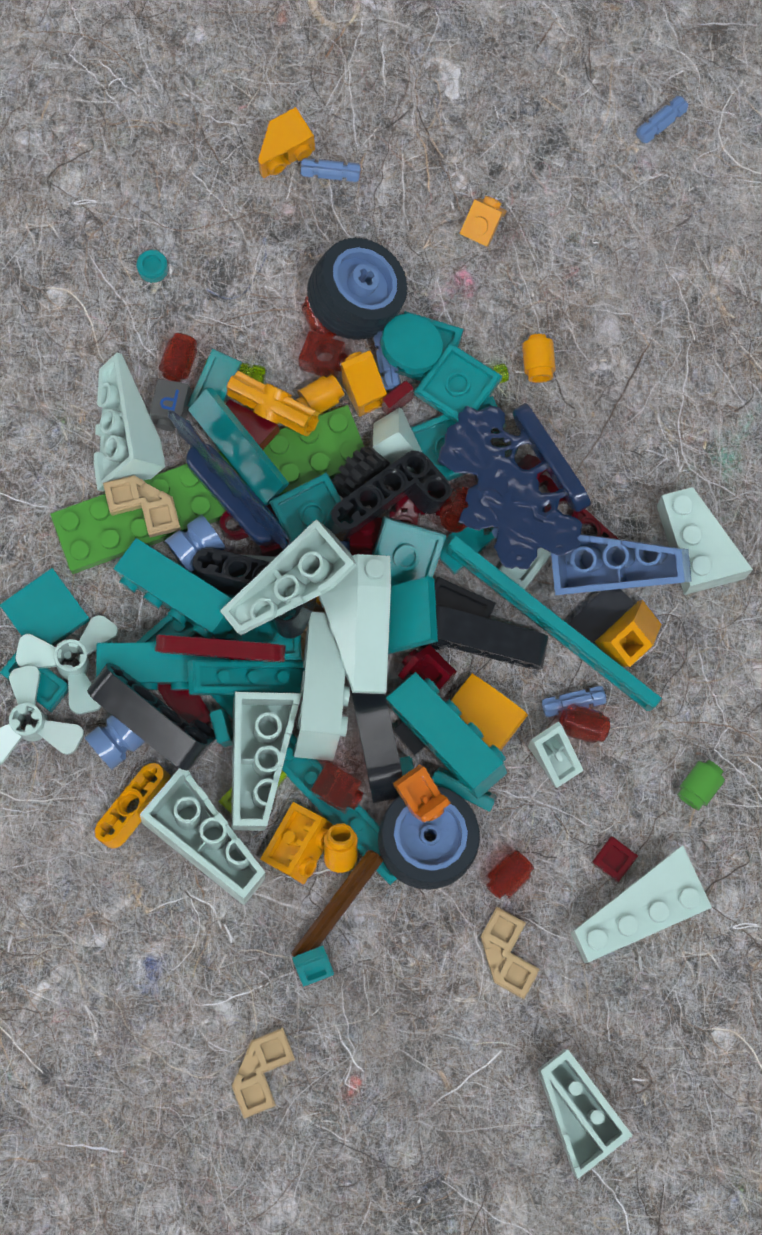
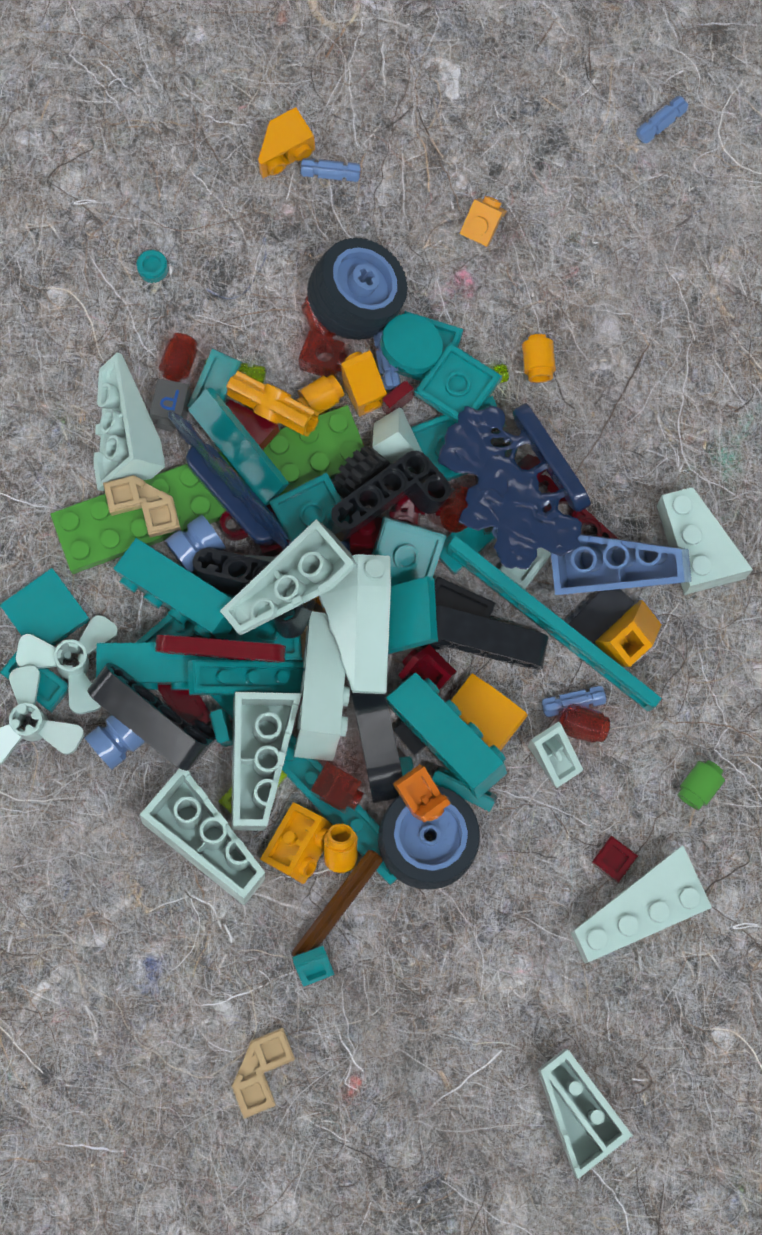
(119, 807): light orange beam -> none
(506, 968): tan tile -> none
(509, 875): clear red brick -> none

